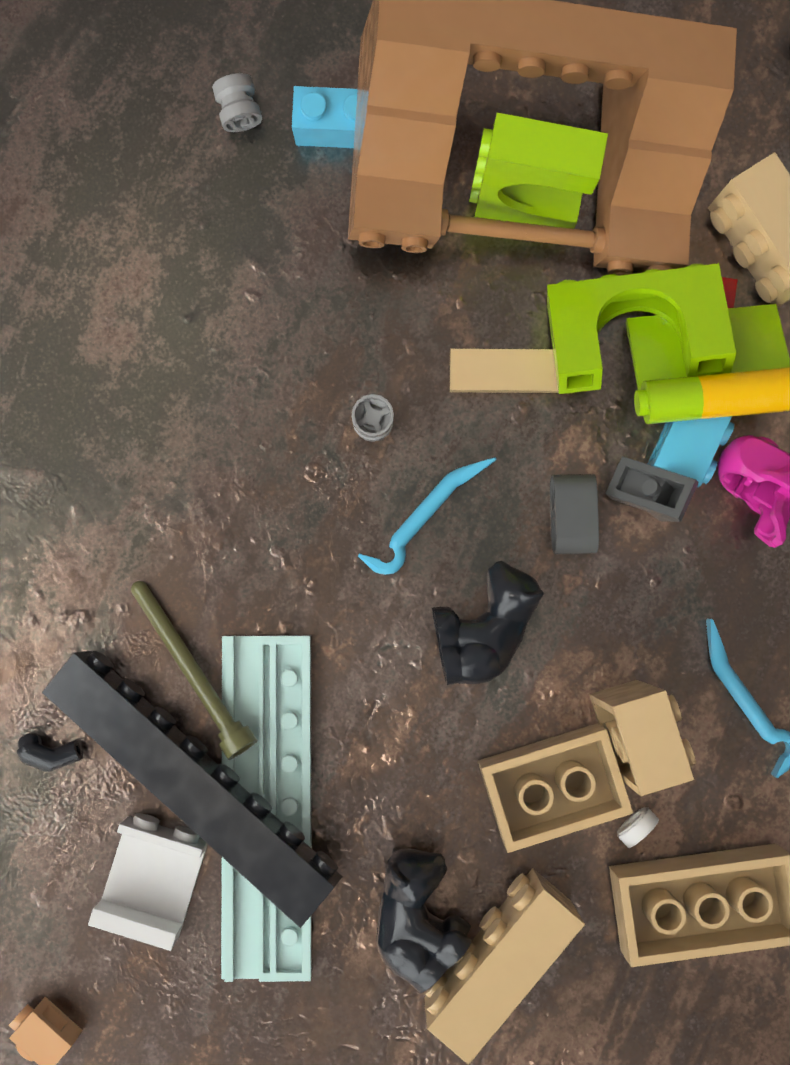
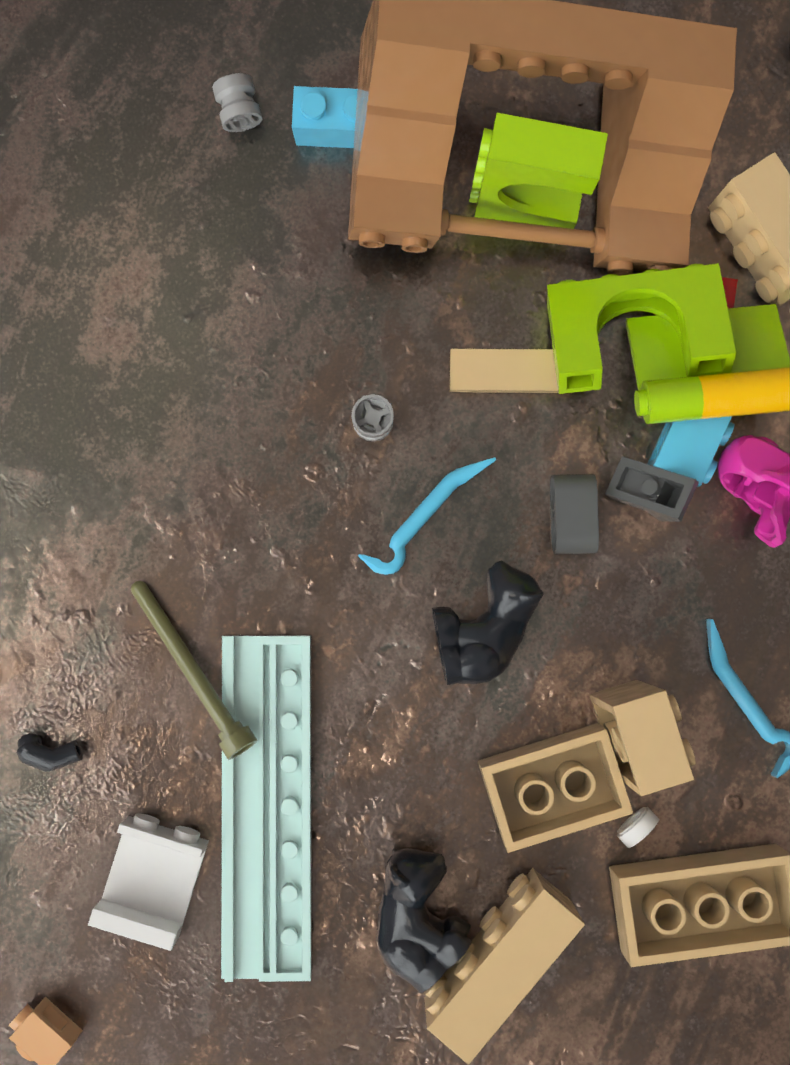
(194, 785): black brick -> none

